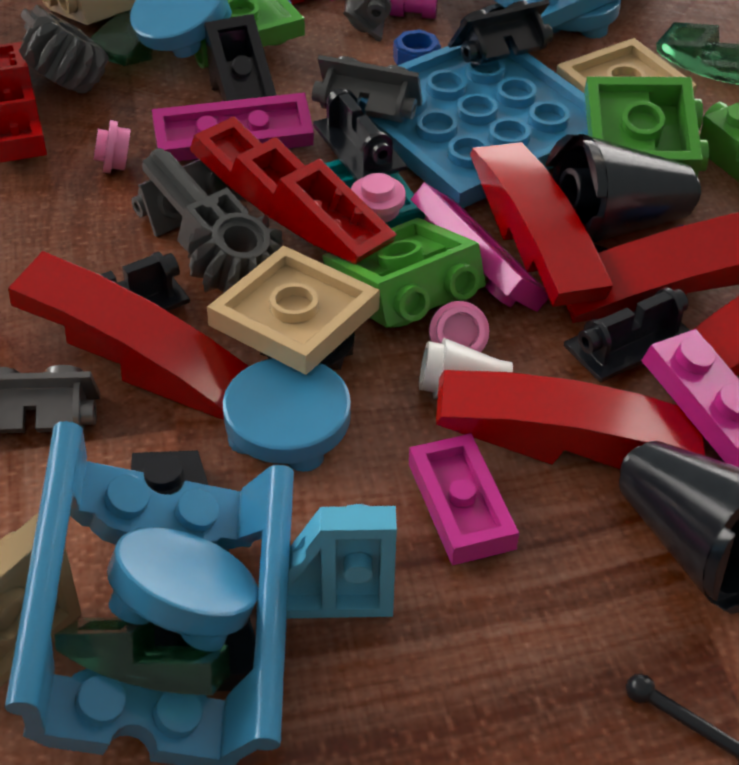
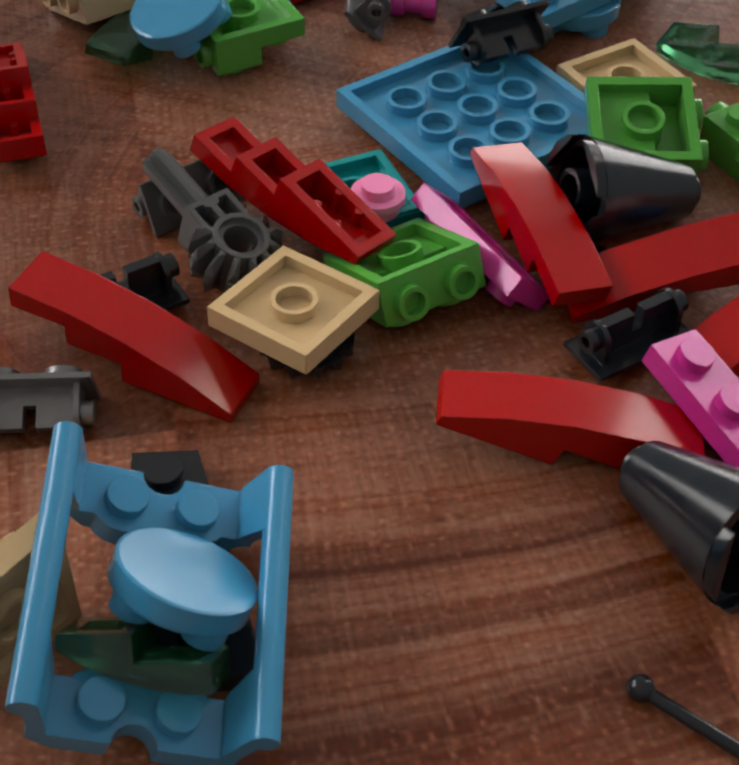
(61, 51): dark grey gear -> none
(112, 147): bright pink plate -> none
(237, 59): black slope -> none
(264, 117): dark pink plate -> none
(286, 414): dark azure tile -> none
(344, 564): medium azure wing -> none
(356, 138): black hinge -> none
(390, 90): dark grey hinge -> none
(413, 45): blue tile -> none
(454, 356): white cone -> none
(460, 323): bright pink plate -> none
(463, 499): dark pink plate -> none

